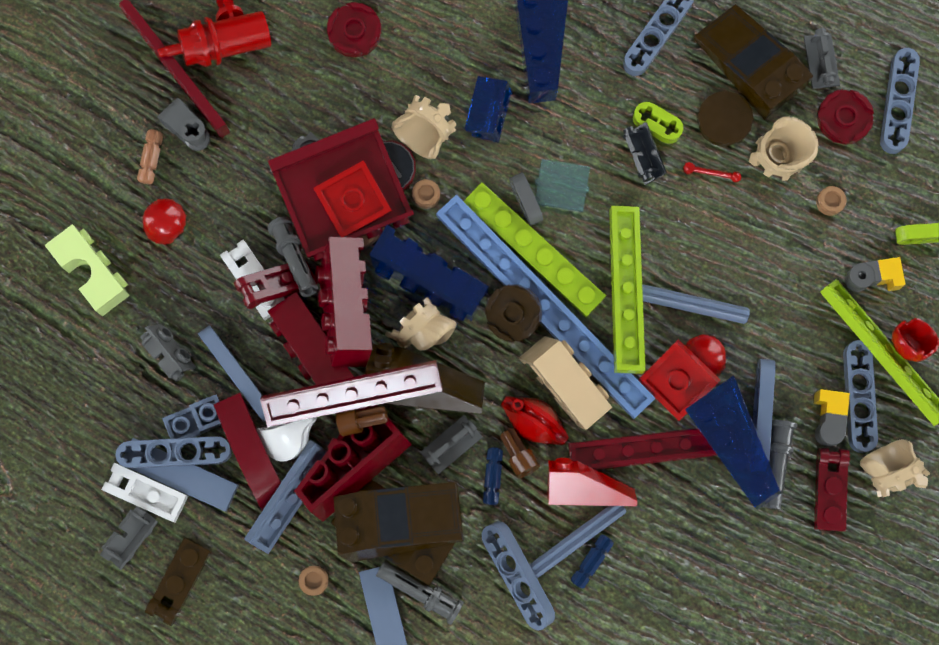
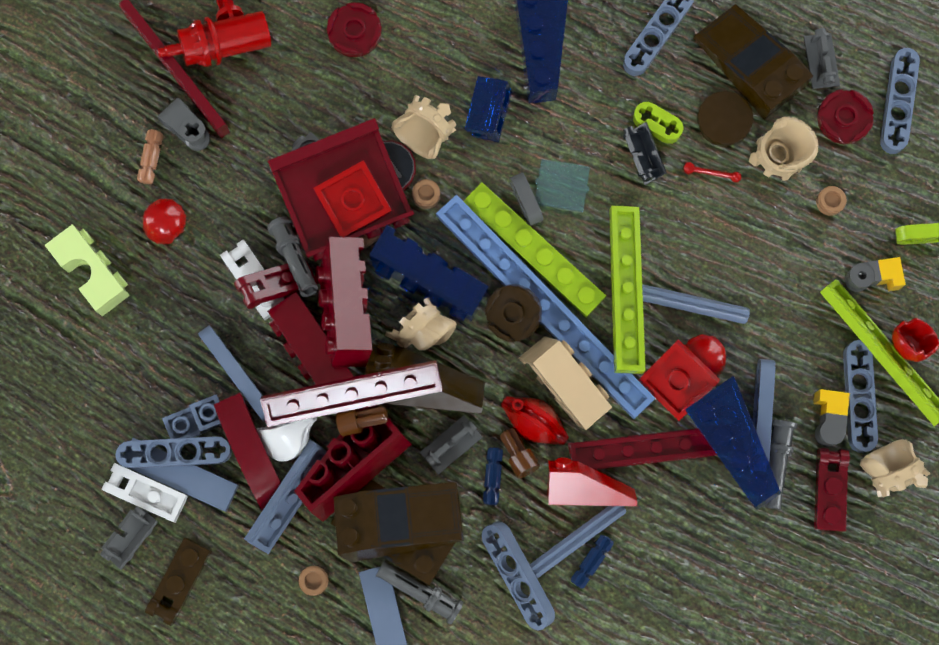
(160, 341): dark grey hinge -> none

